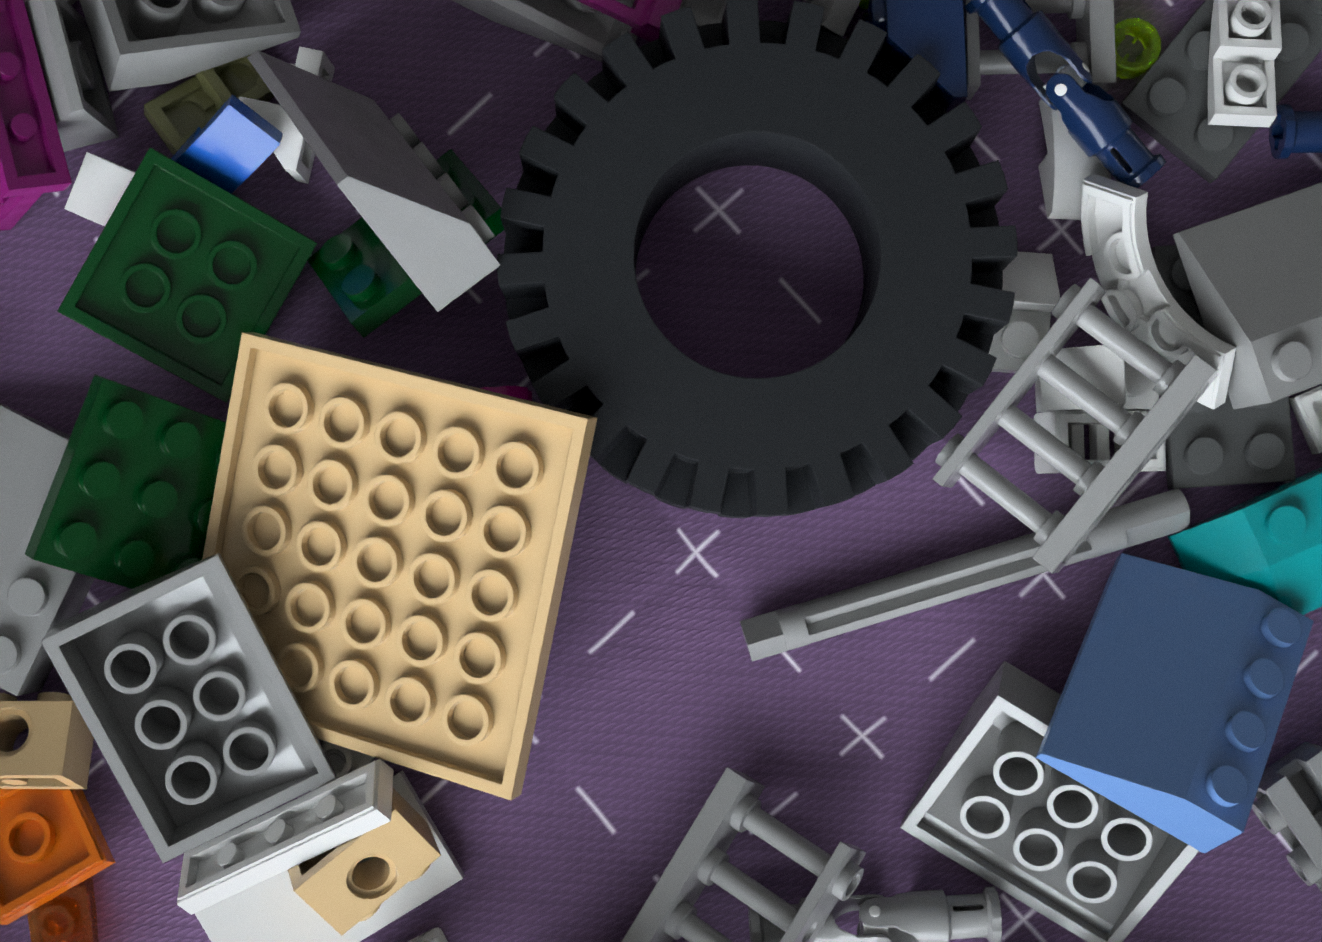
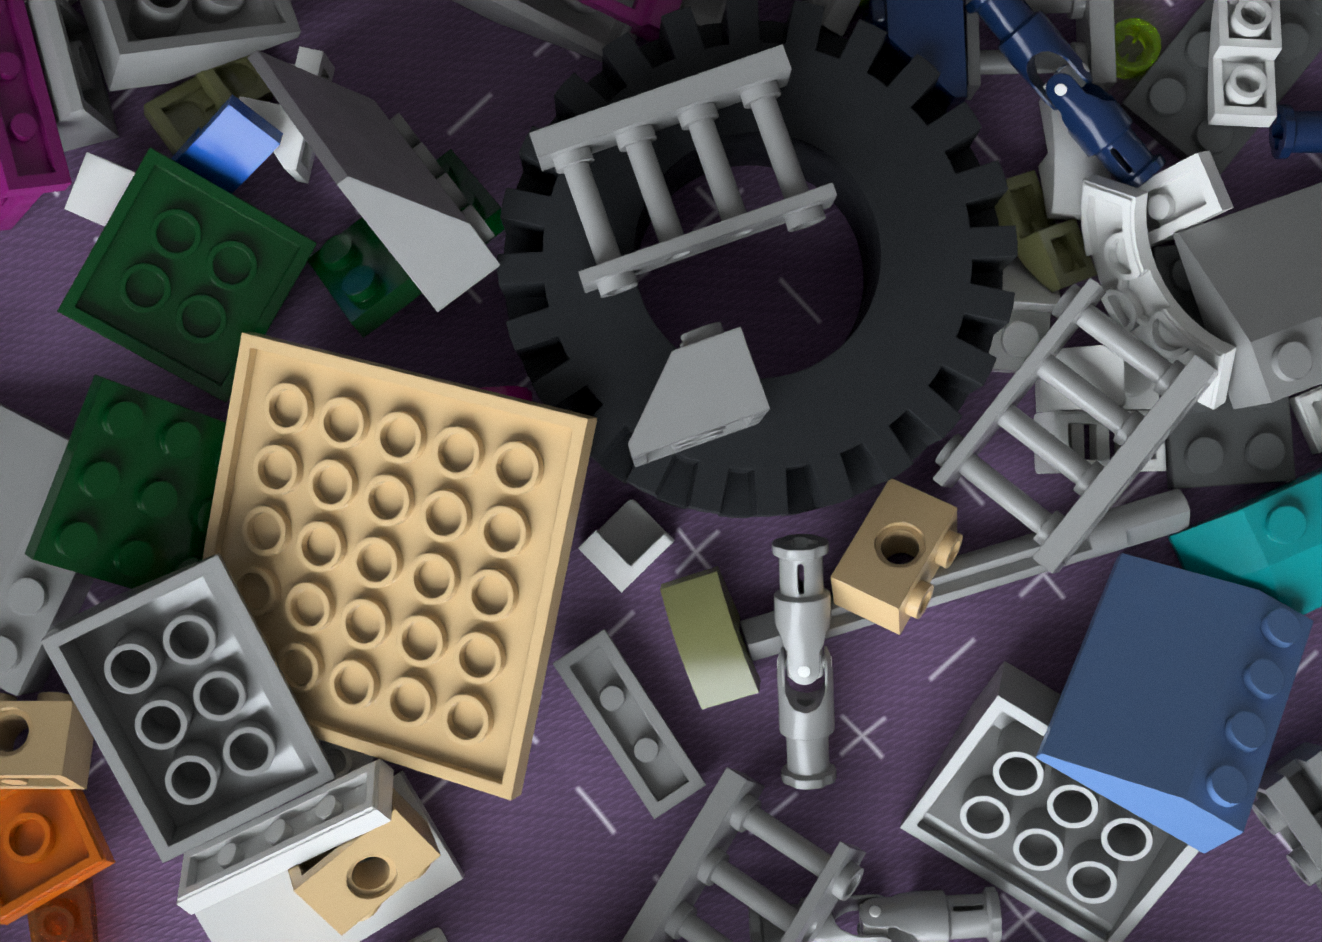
(626, 544): none -> white panel
(629, 723): none -> light grey plate
(694, 105): none -> light grey fence
(700, 395): none -> light grey slope
(709, 638): none -> olive slope
(803, 620): none -> light grey piece
(897, 523): none -> tan brick
(1047, 250): none -> olive slope
(1184, 197): none -> white slope

